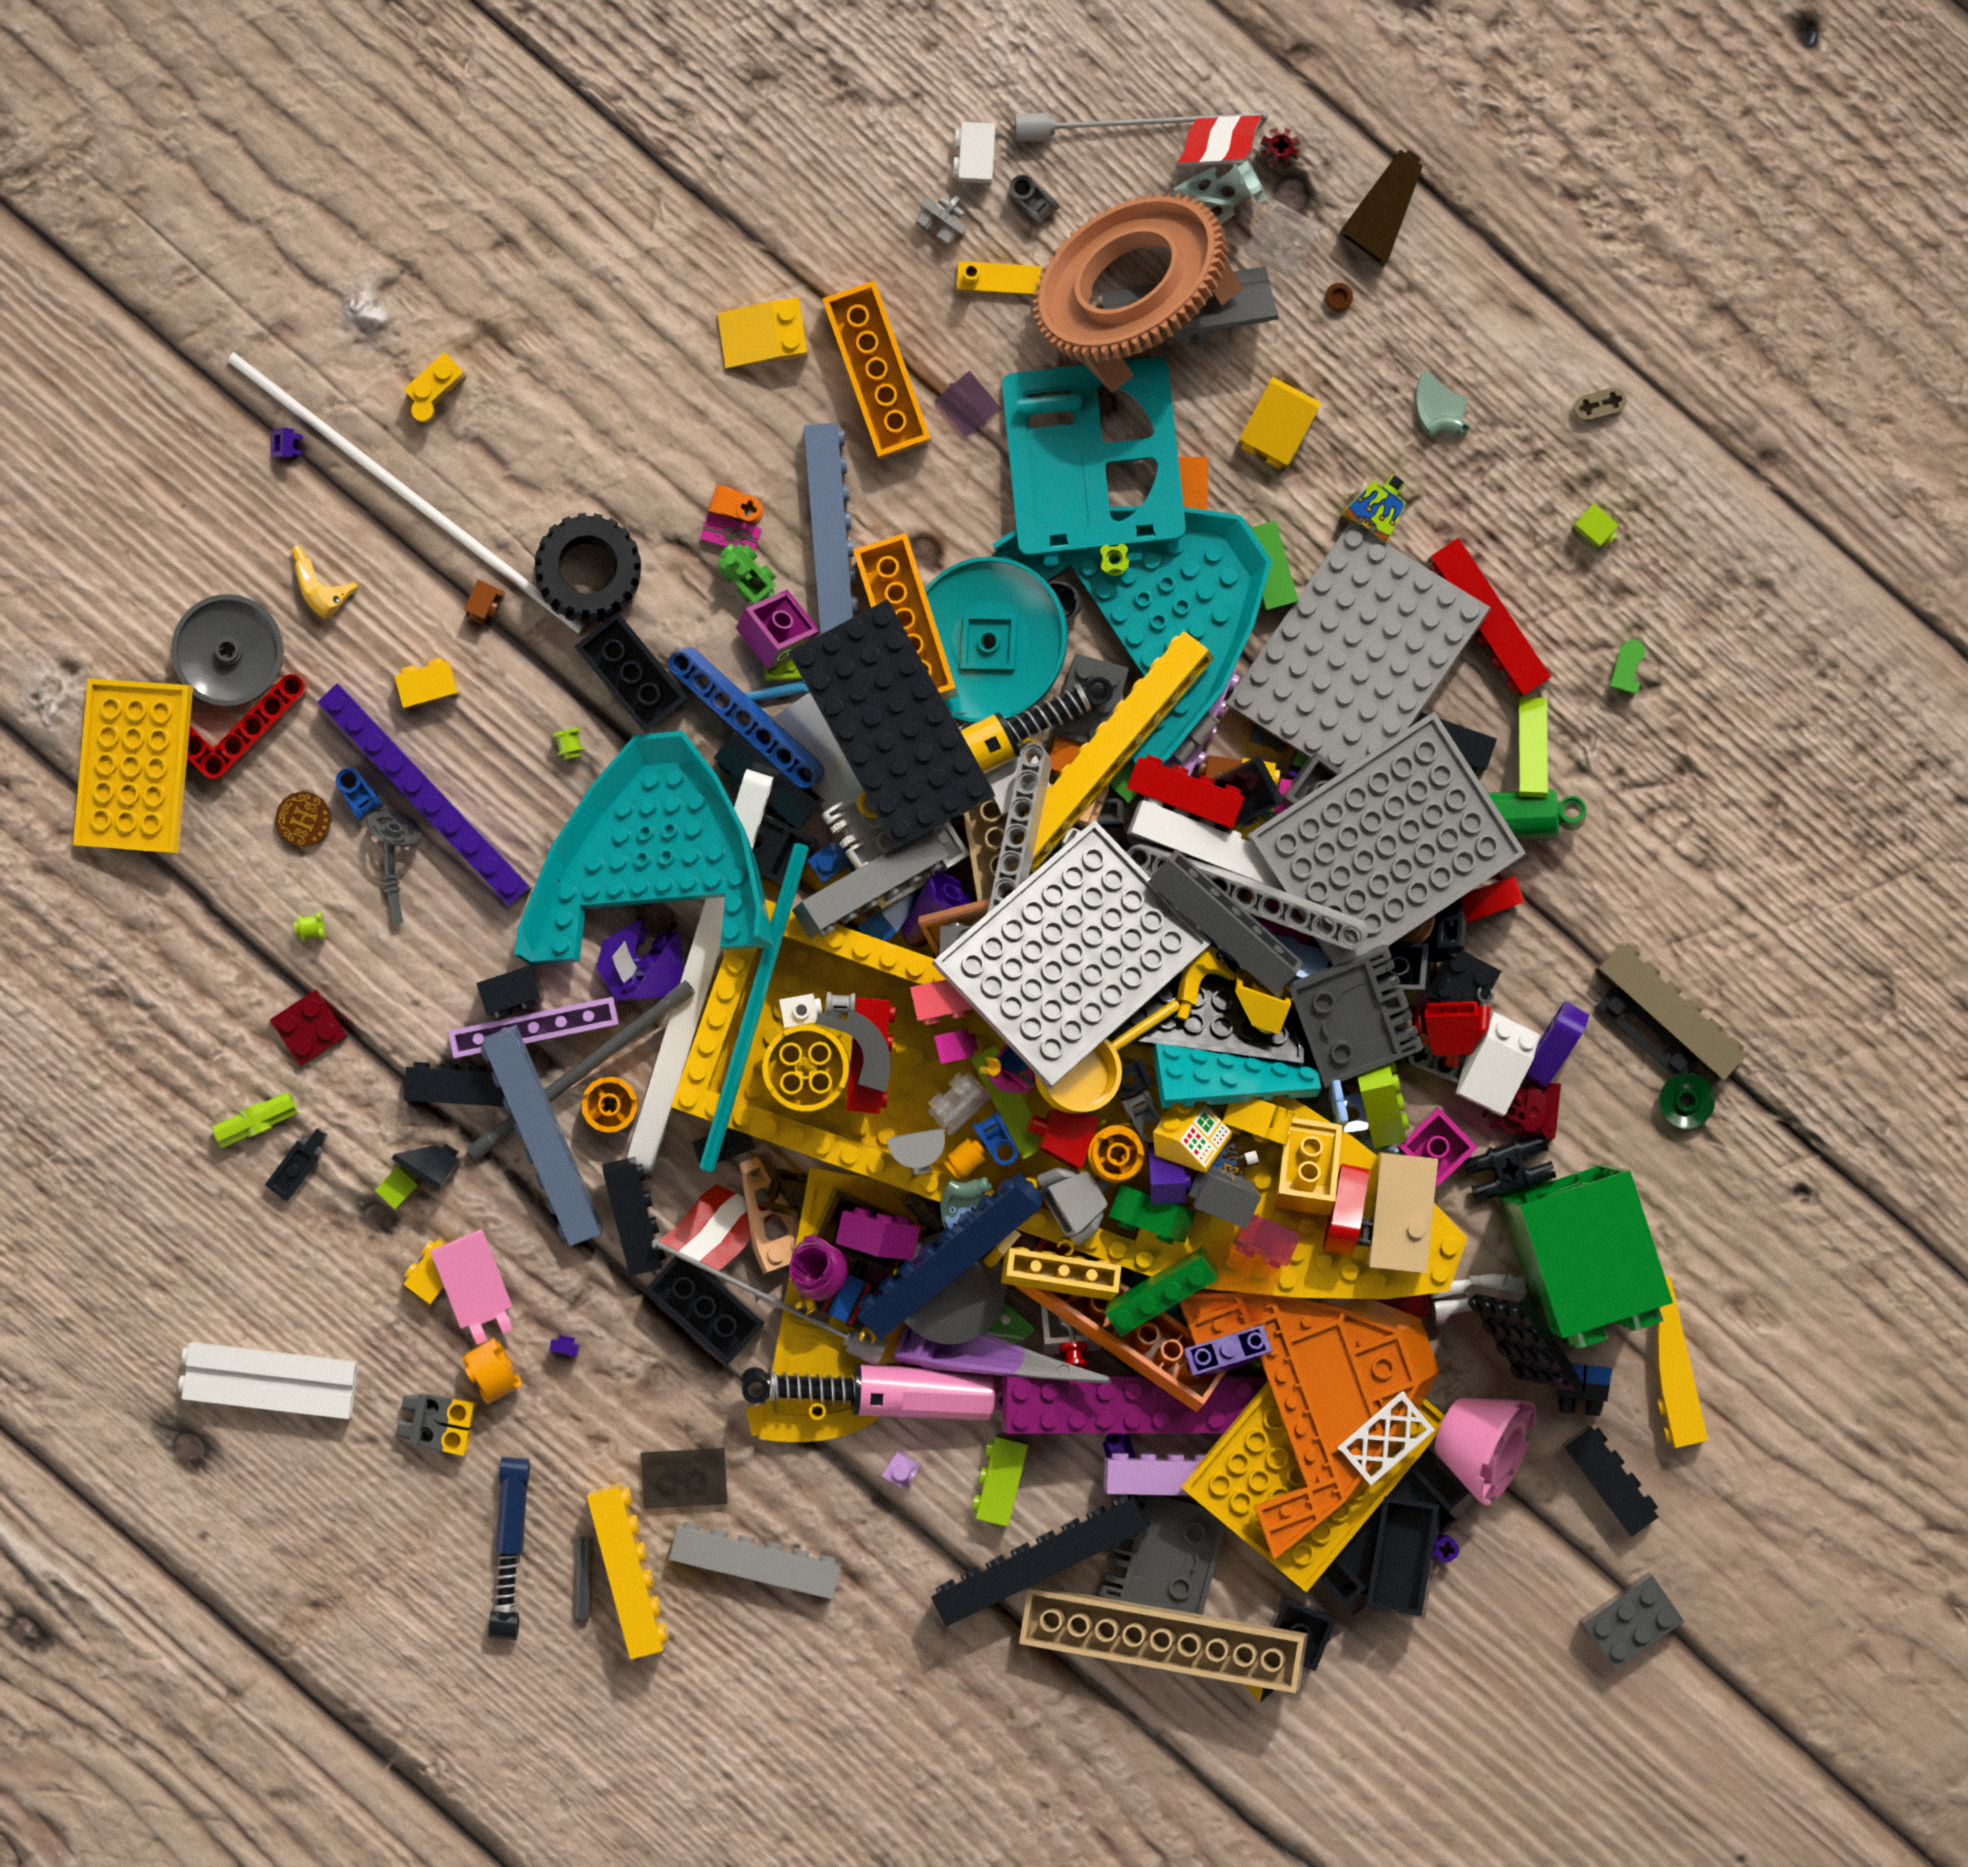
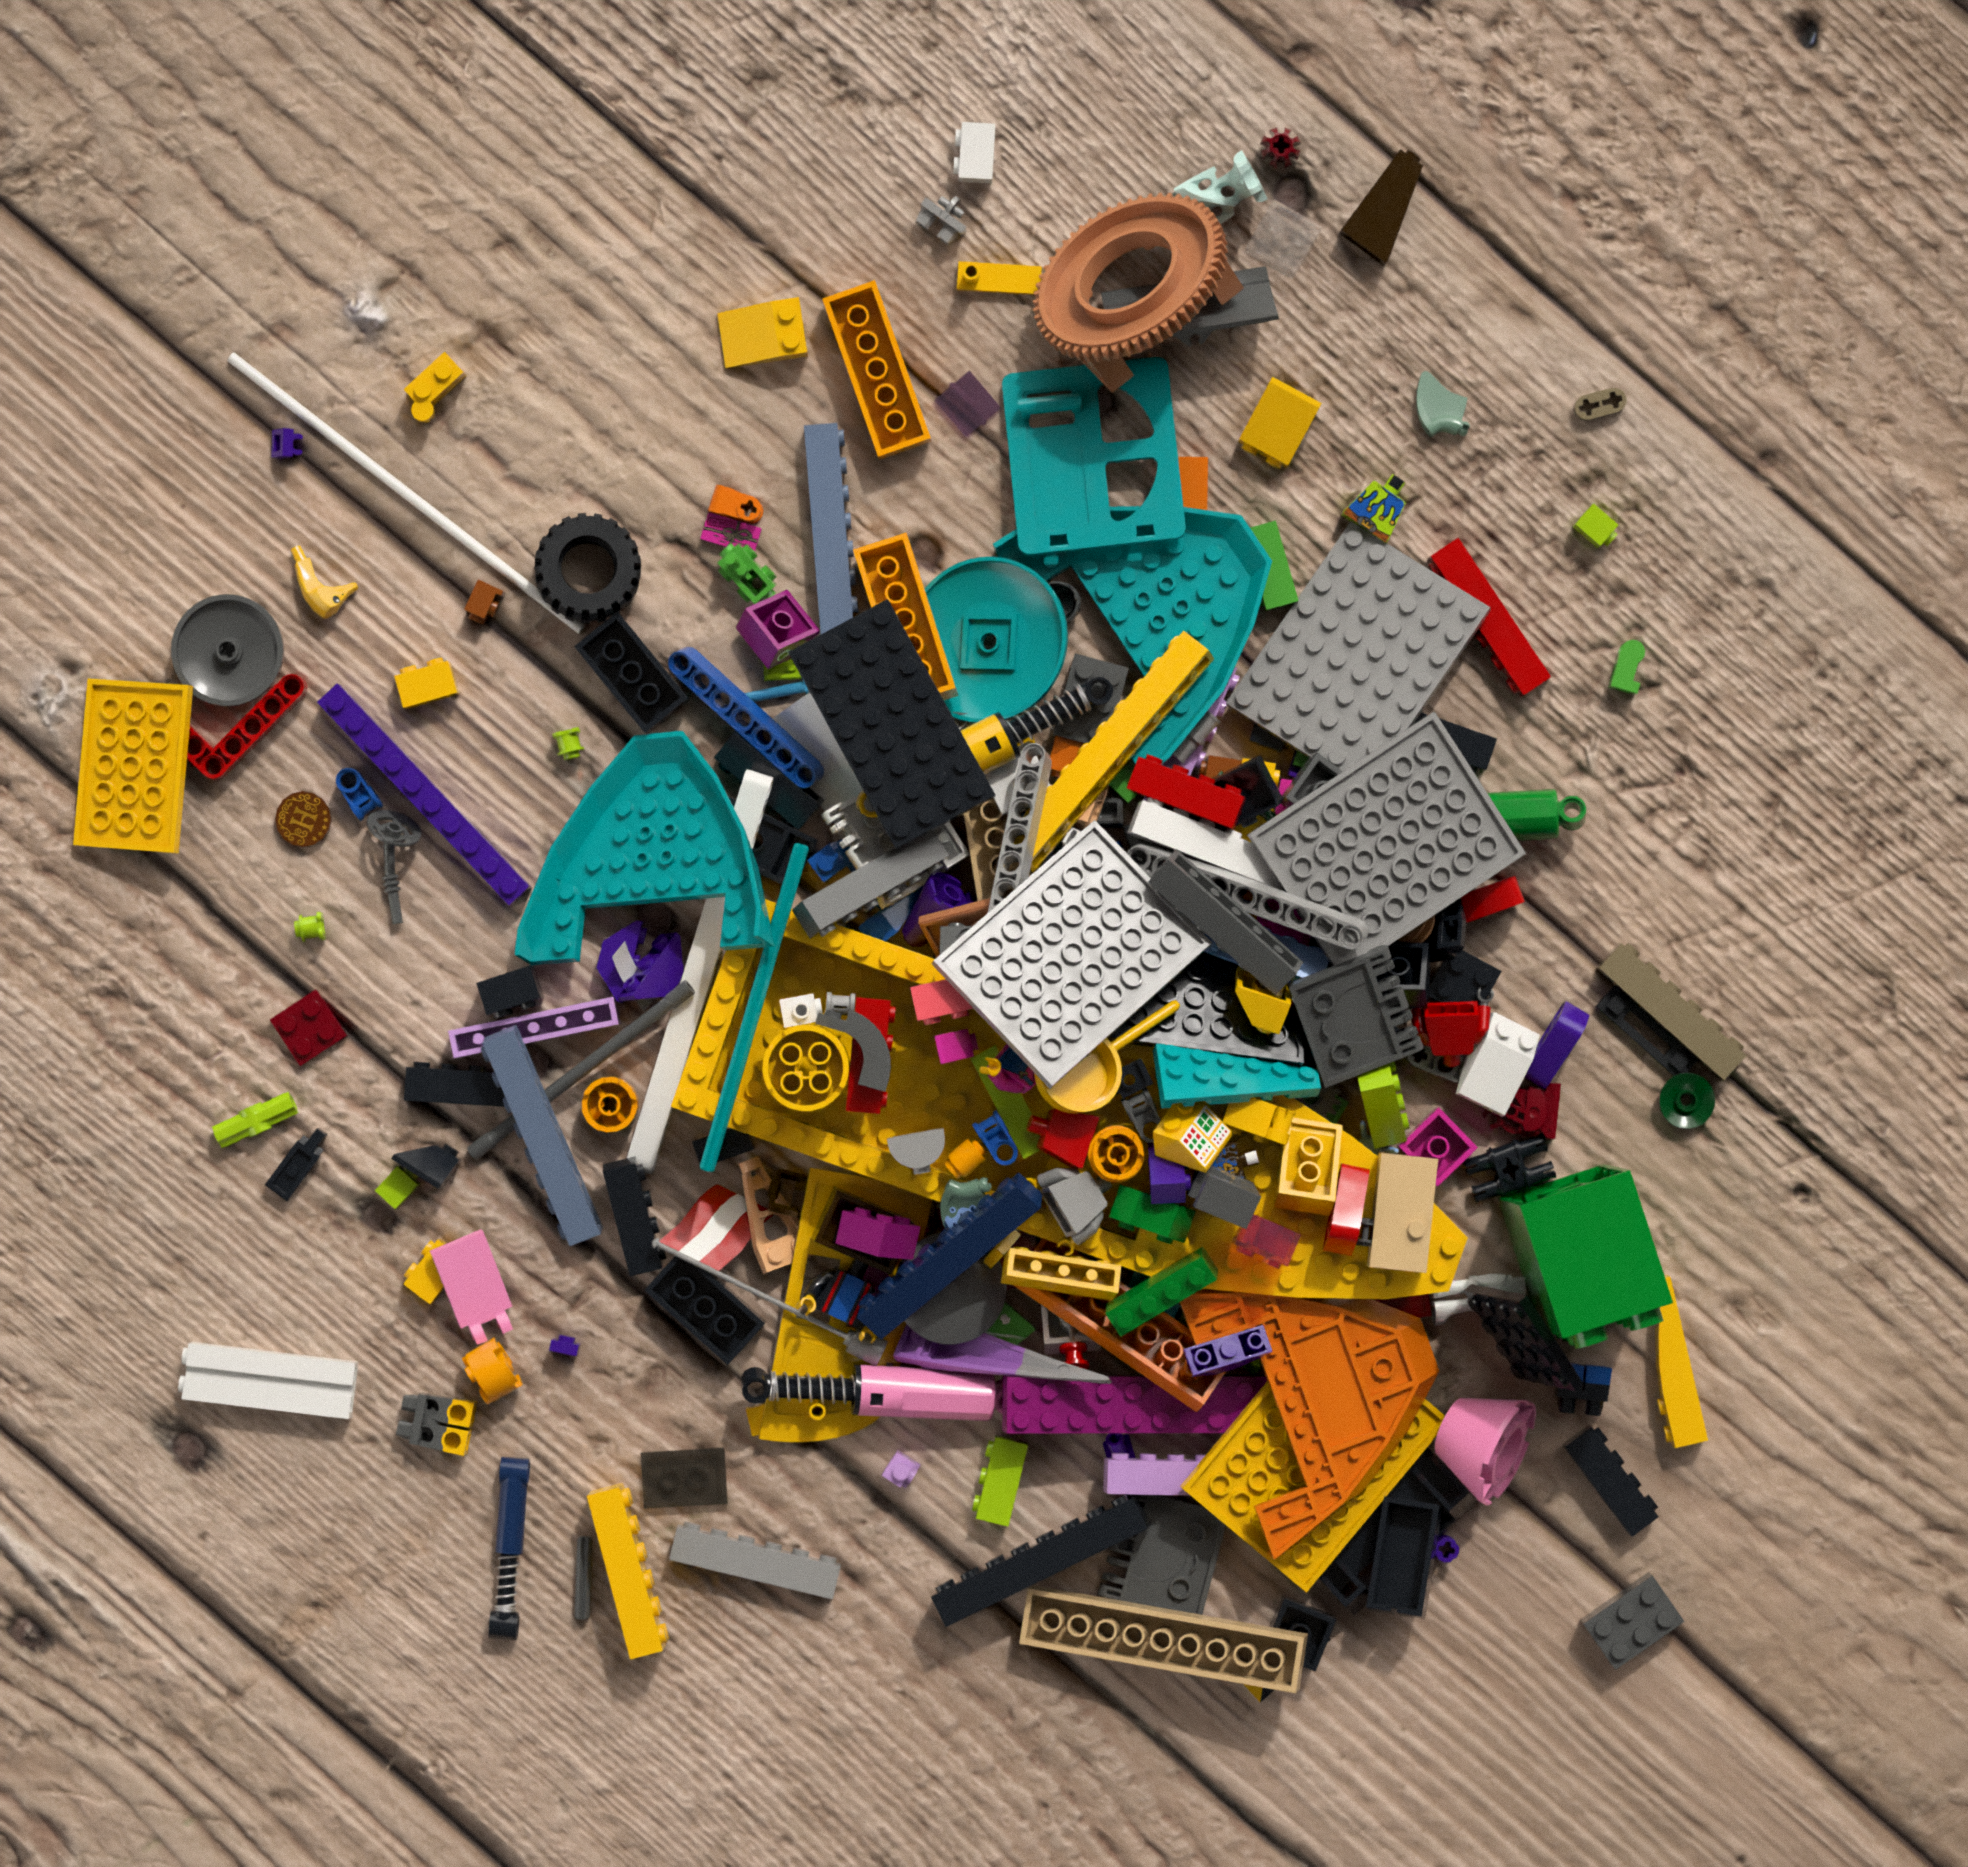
(818, 1268): magenta helmet -> none
(925, 1212): light grey pin -> none
(958, 1103): clear brick -> none
(1033, 200): dark grey piece -> none
(1110, 553): lime brick -> none
(1206, 963): yellow animal -> none
(1208, 142): flag -> none
(1338, 297): reddish brown tile -> none
(1339, 1103): light blue piece -> none
(1409, 1443): white window -> none
(1532, 747): tile -> none

